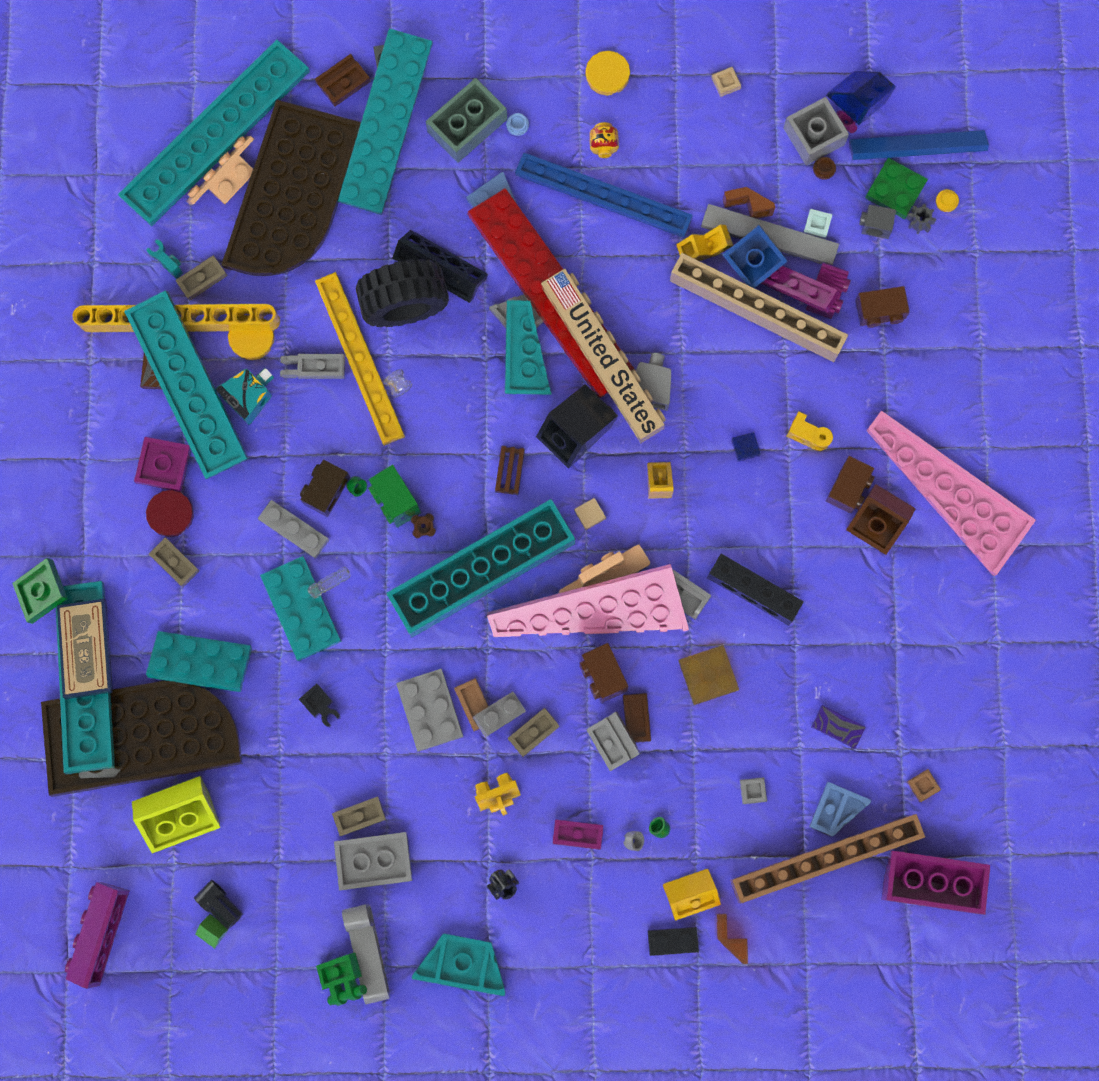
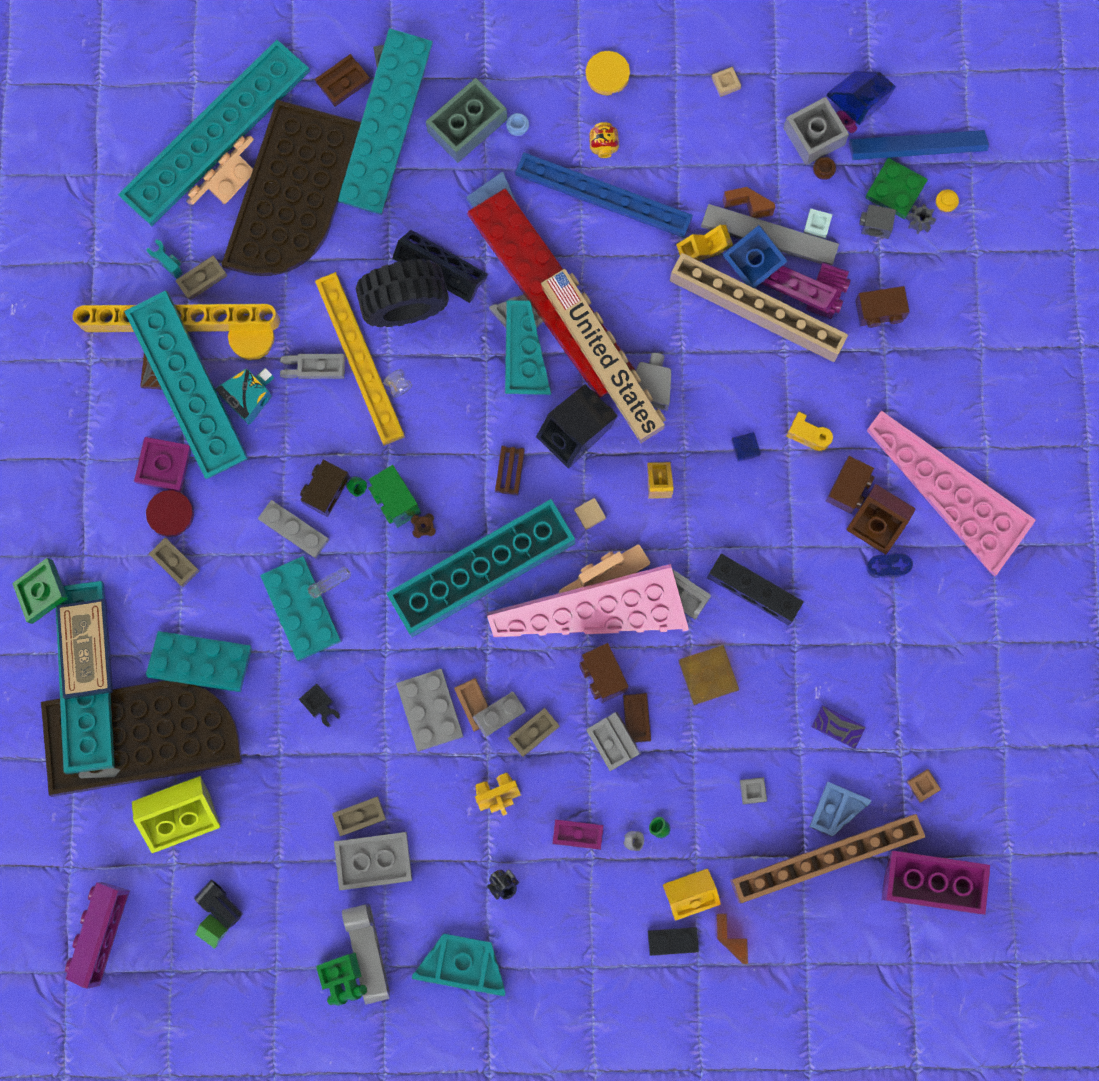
(888, 560): none -> clear blue beam

